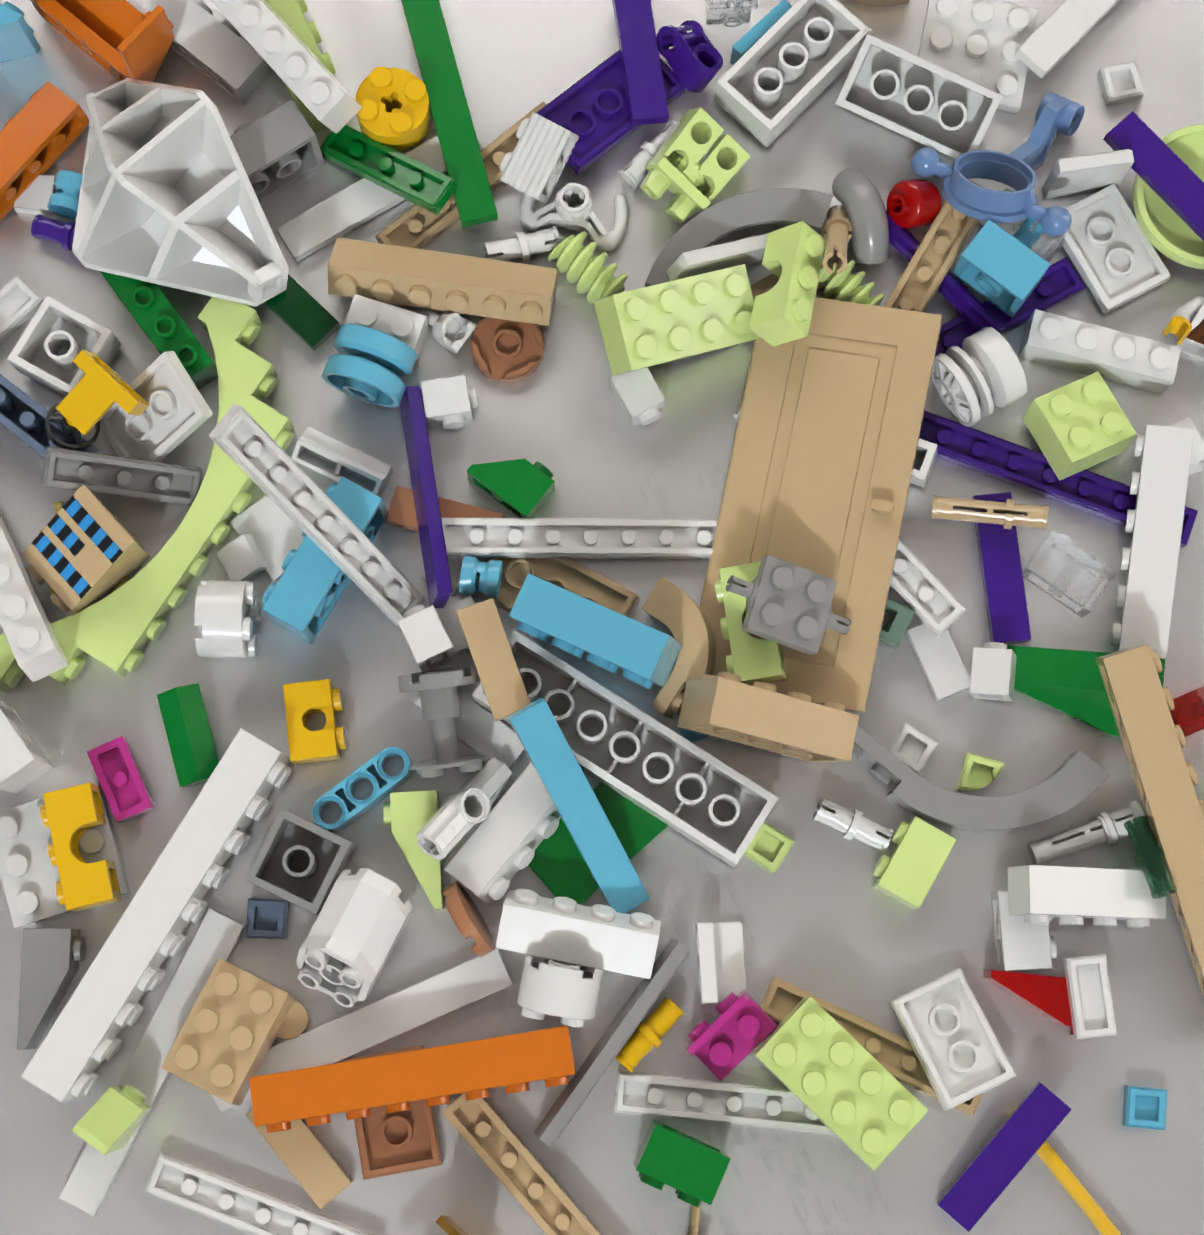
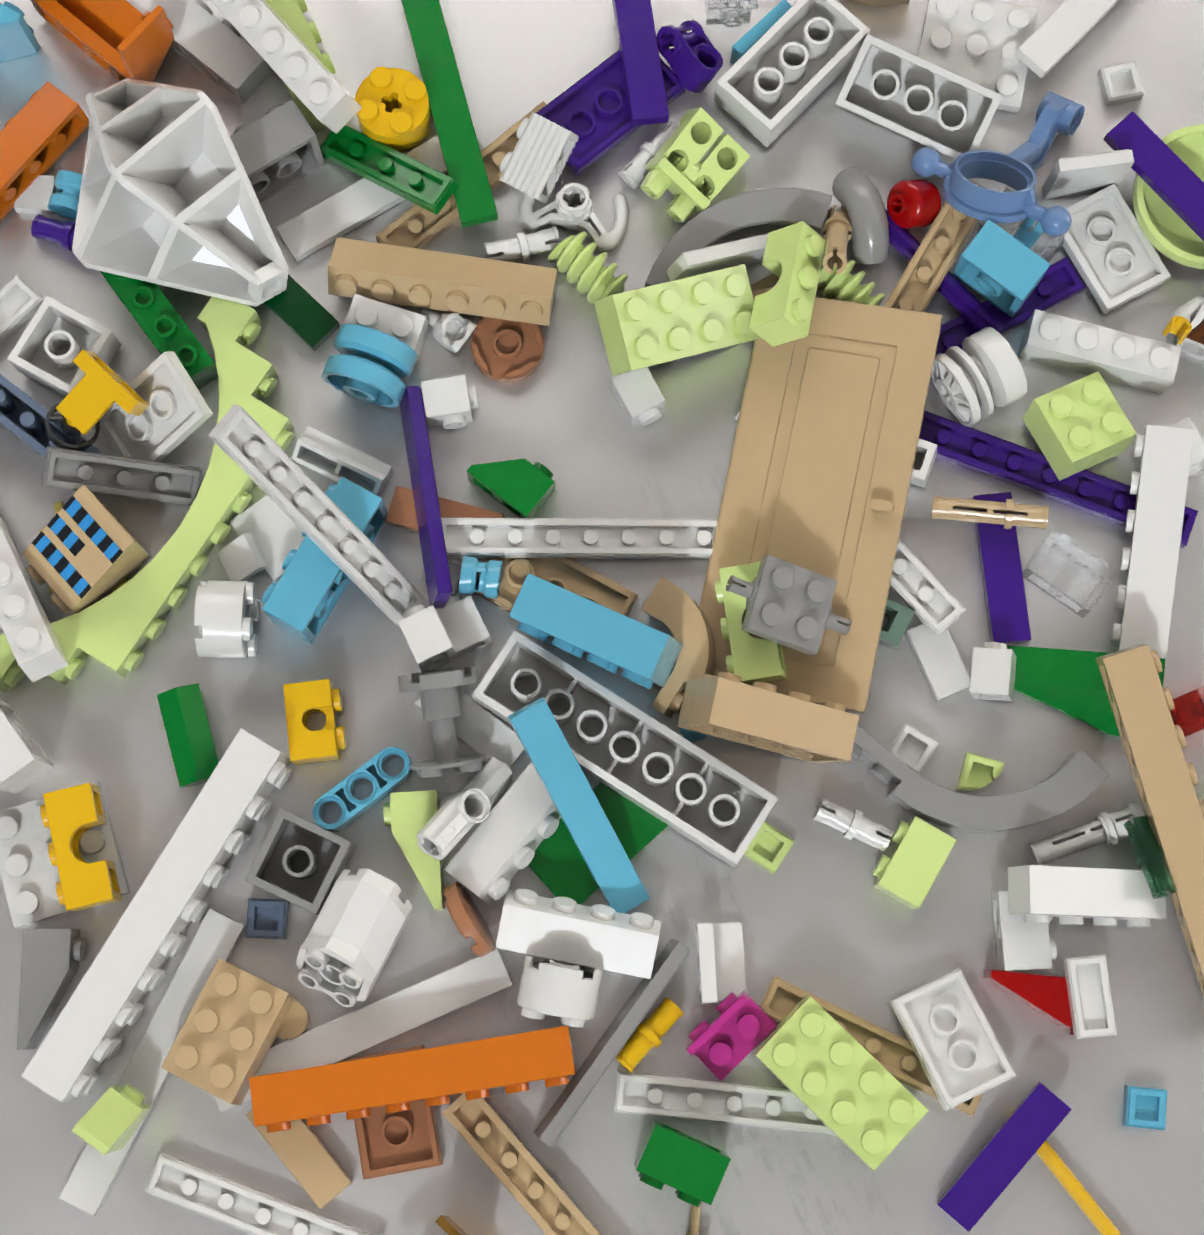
(120, 779): dark pink plate -> none
(493, 658): tan tile -> none

